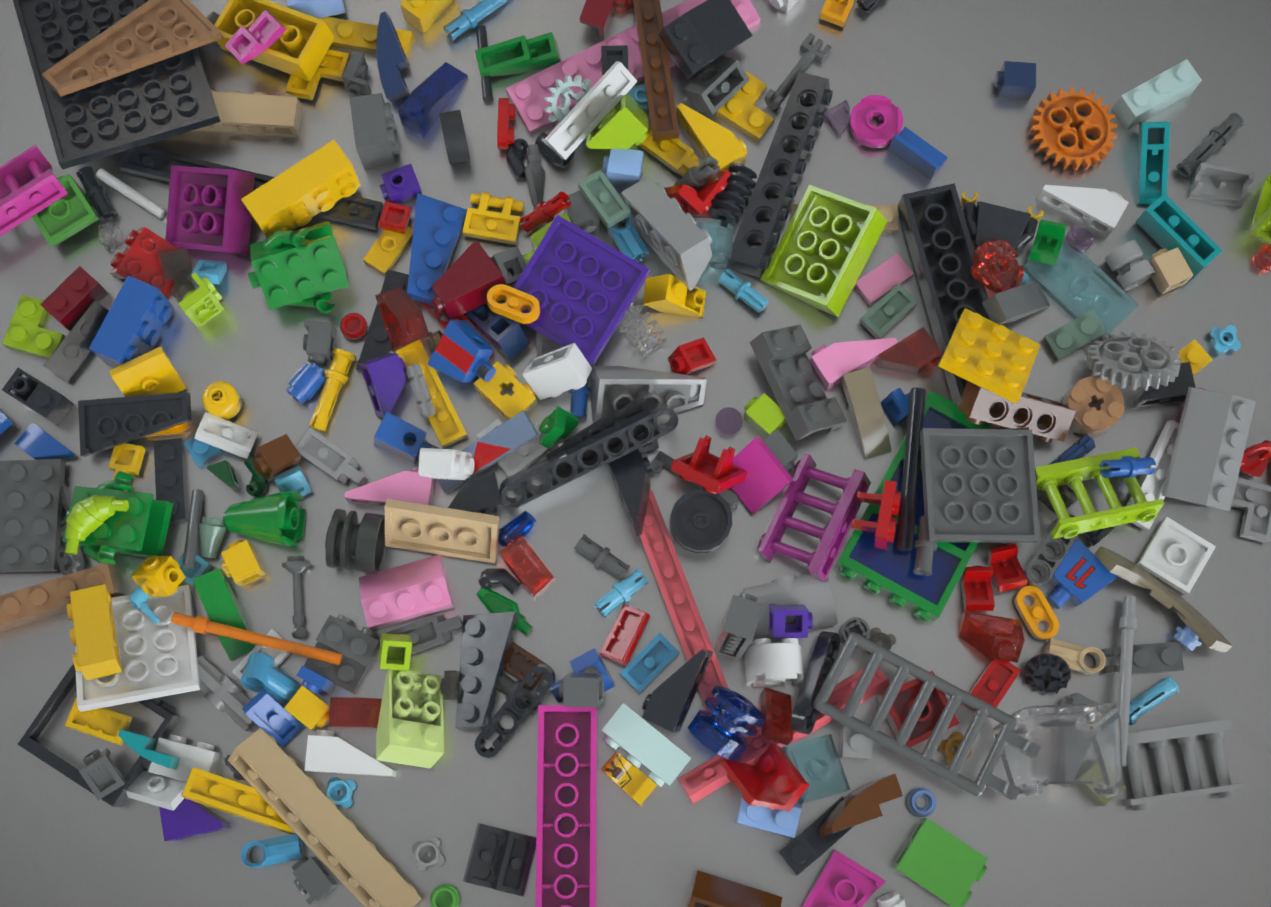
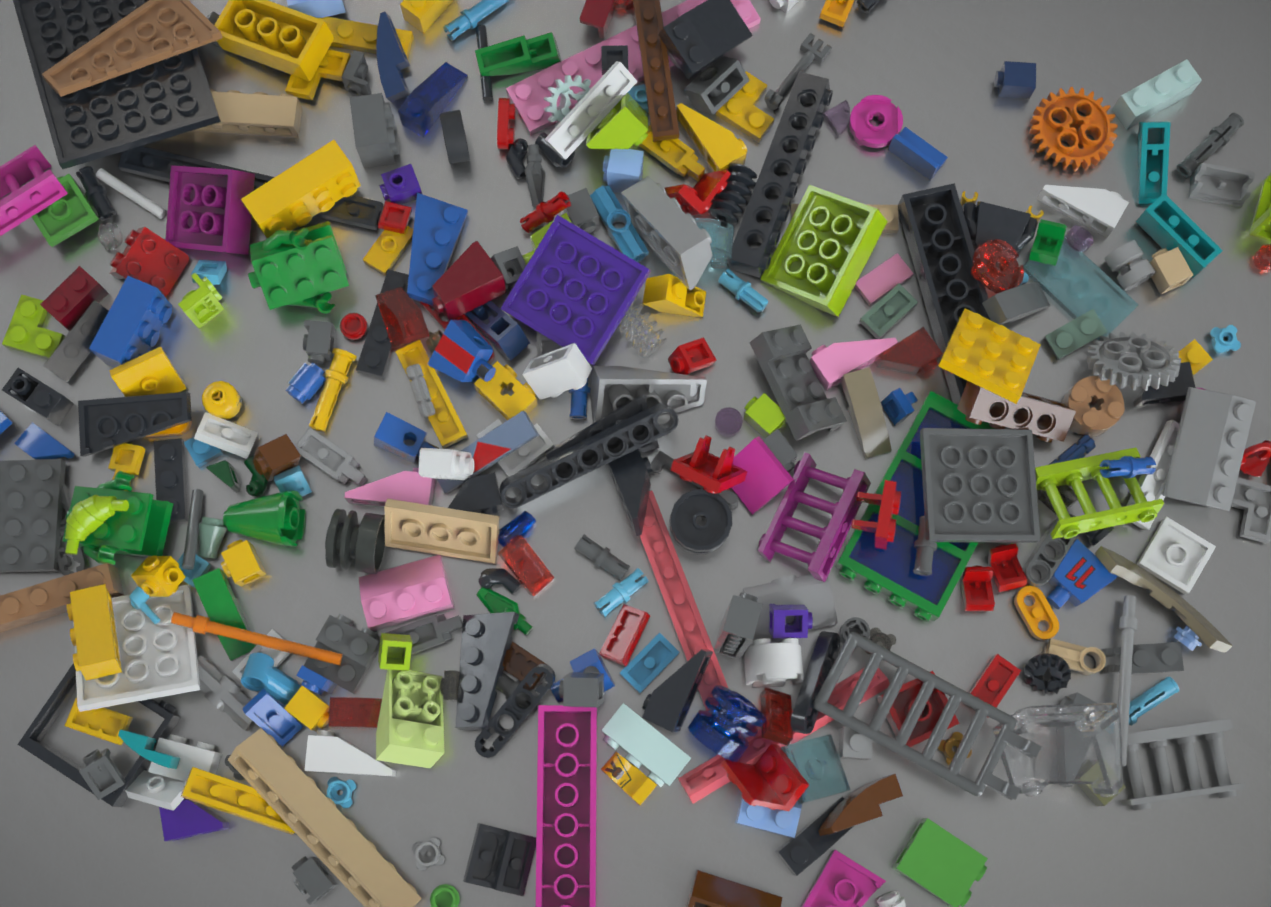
(176, 266): clear smoke plate -> none
(251, 42): dark pink slope -> none
(275, 851): dark azure piece -> none
(297, 565): dark grey piece -> none
(384, 381): dark purple slope -> none
(493, 225): yellow plate -> none
(515, 303): light orange plate -> none
(556, 425): green bracket -> none
(604, 199): sand green plate -> none
(697, 175): dark grey pin -> none
(911, 470): black axle -> none
(930, 802): medium blue plate -> none
(993, 635): clear red slope -> none

